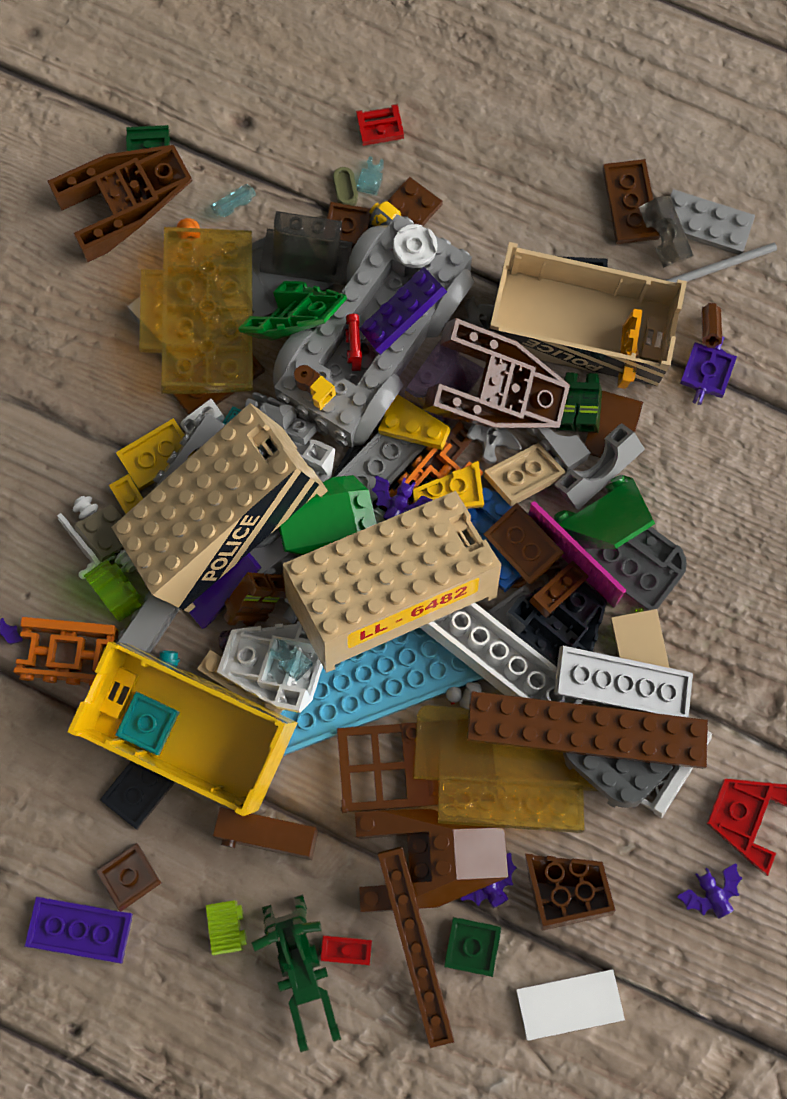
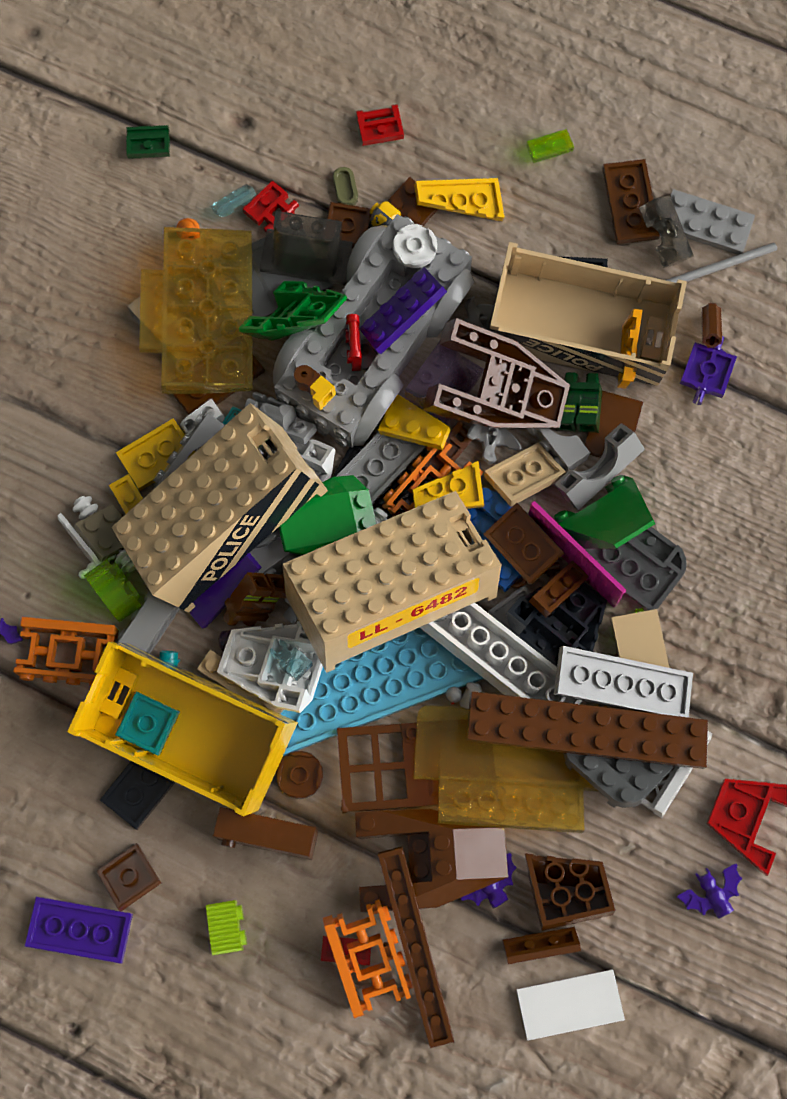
(133, 186): reddish brown wedge -> none
(266, 202): none -> red plate
(298, 962): dark green piece -> none
(299, 775): none -> reddish brown tile
(349, 964): none -> orange fence
(371, 178): clear light blue plate -> none
(397, 504): dark purple animal -> none
(462, 196): none -> yellow wing
(472, 947): dark green plate -> none
(541, 945): none -> reddish brown plate
(550, 145): none -> clear neon green plate

